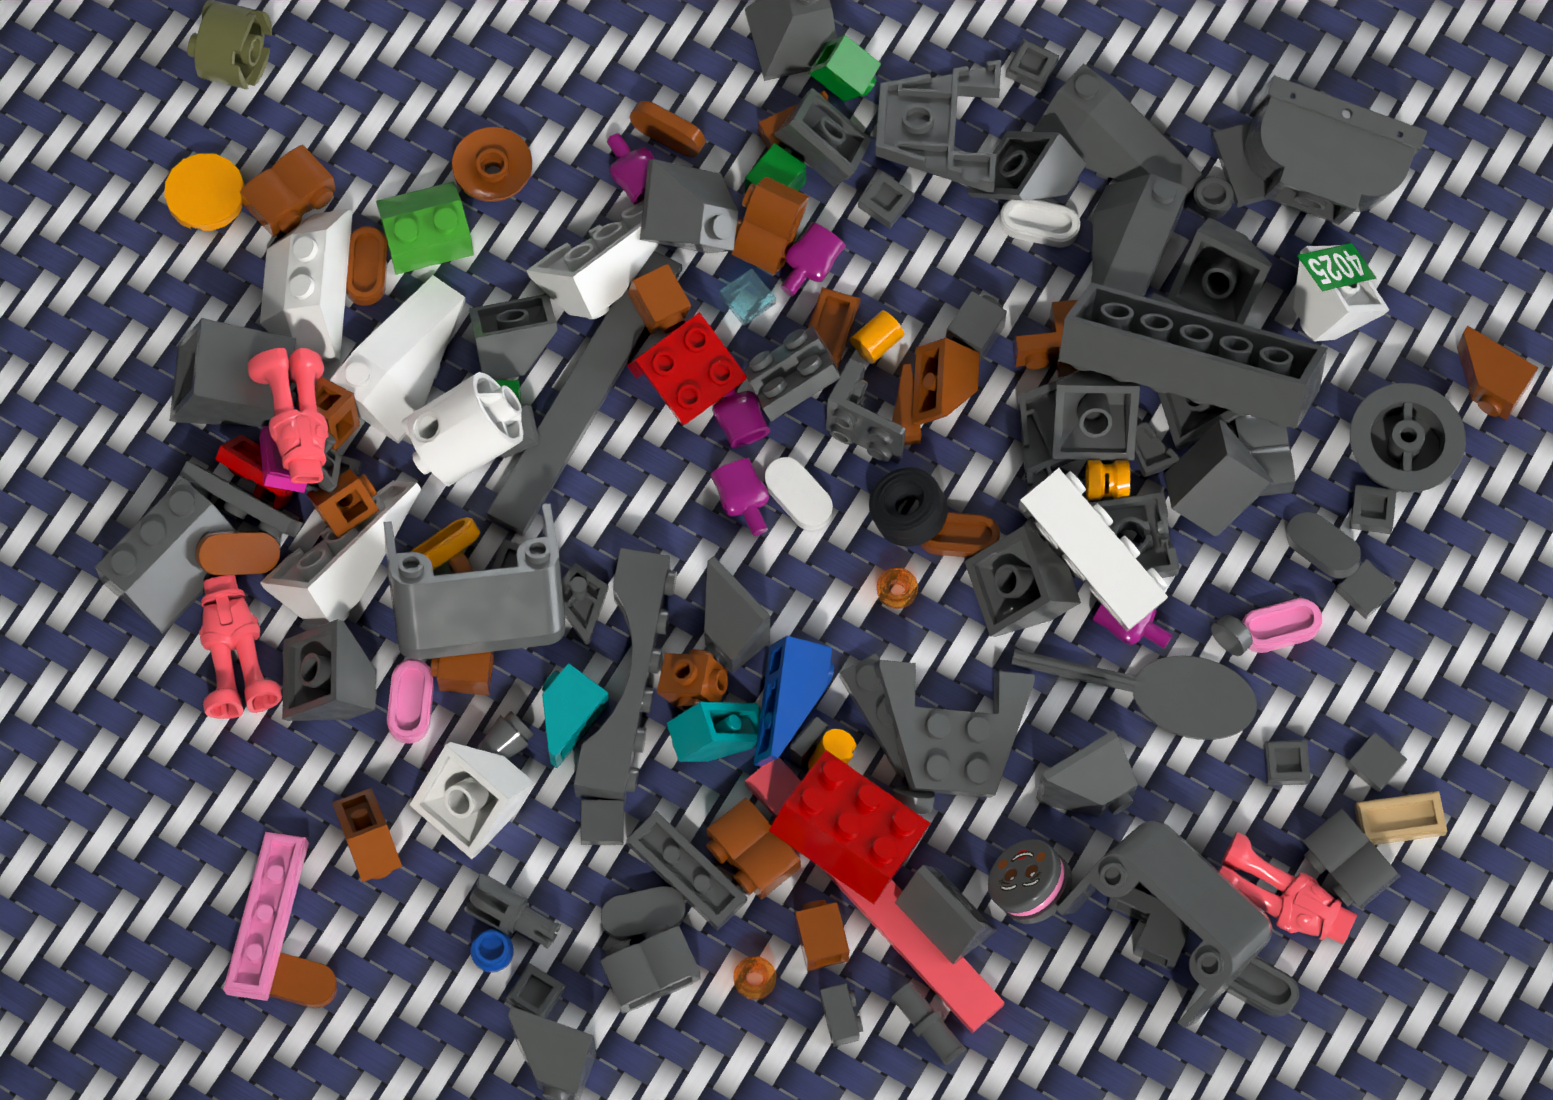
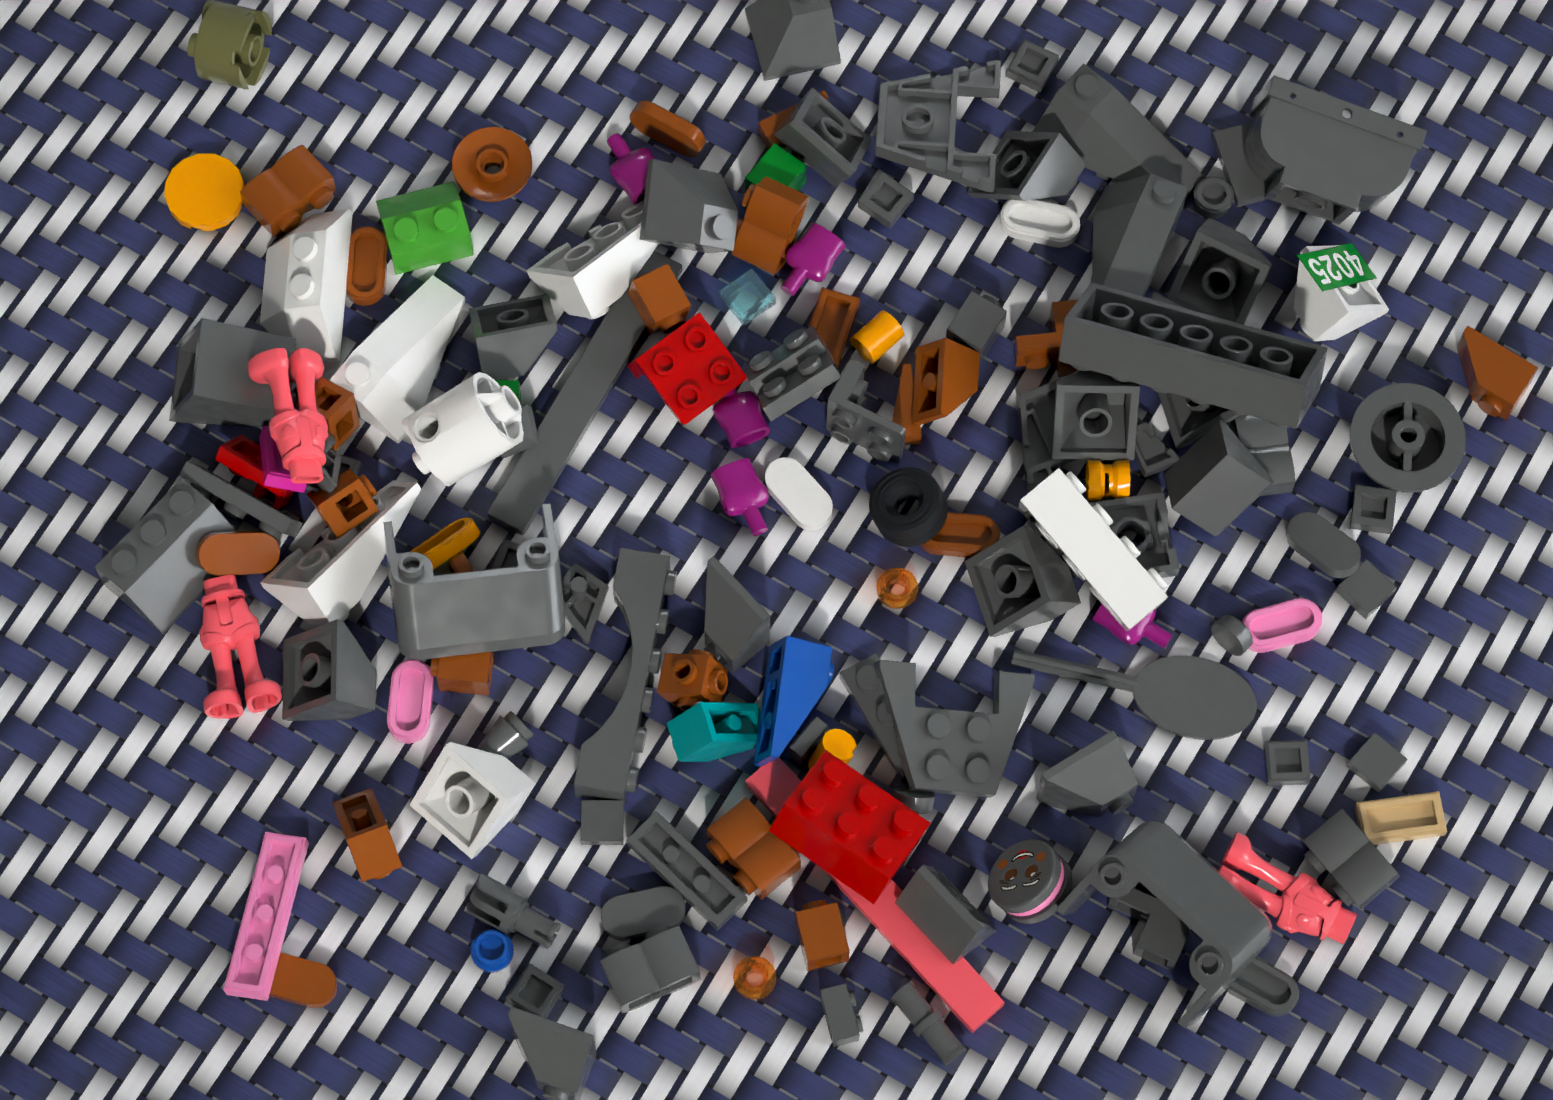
(570, 709): teal slope -> none
(845, 69): brick -> none

